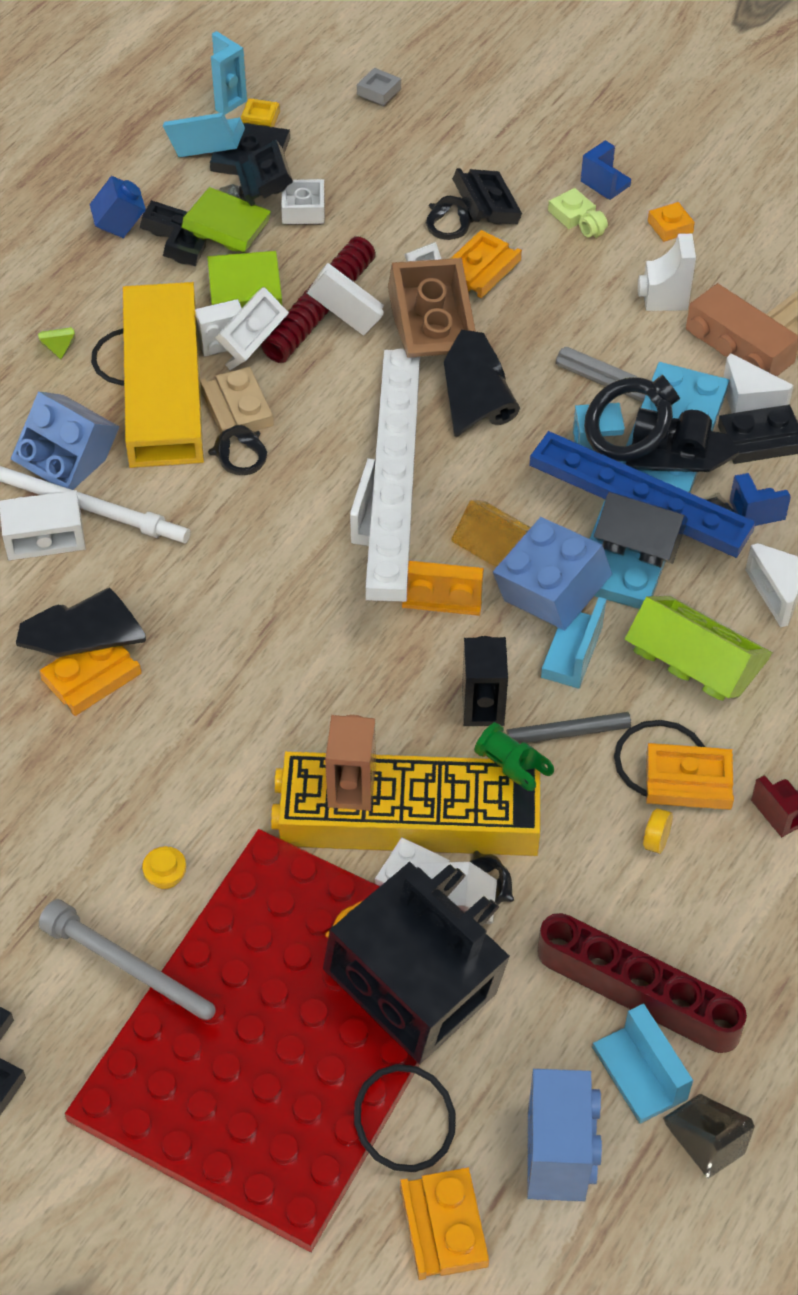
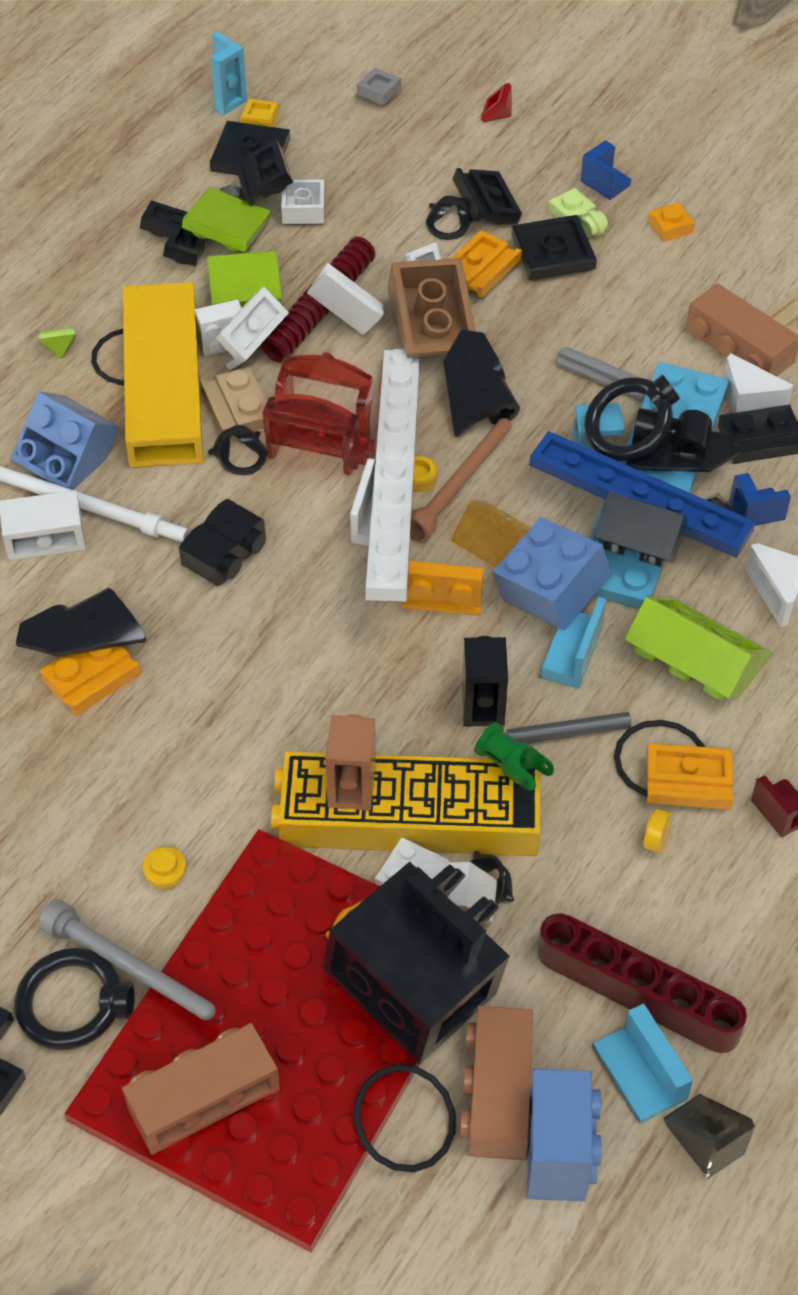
(115, 999): none -> black piece
(117, 206): blue brick -> none
(201, 1087): none -> nougat brick
(204, 134): medium azure panel -> none
(223, 542): none -> black brick
(316, 423): none -> clear red animal
(424, 474): none -> yellow tile
(425, 518): none -> nougat piece
(444, 1223): light orange plate -> none
(498, 104): none -> red slope
(498, 1083): none -> nougat brick
(554, 247): none -> black plate
(669, 278): white arch -> none

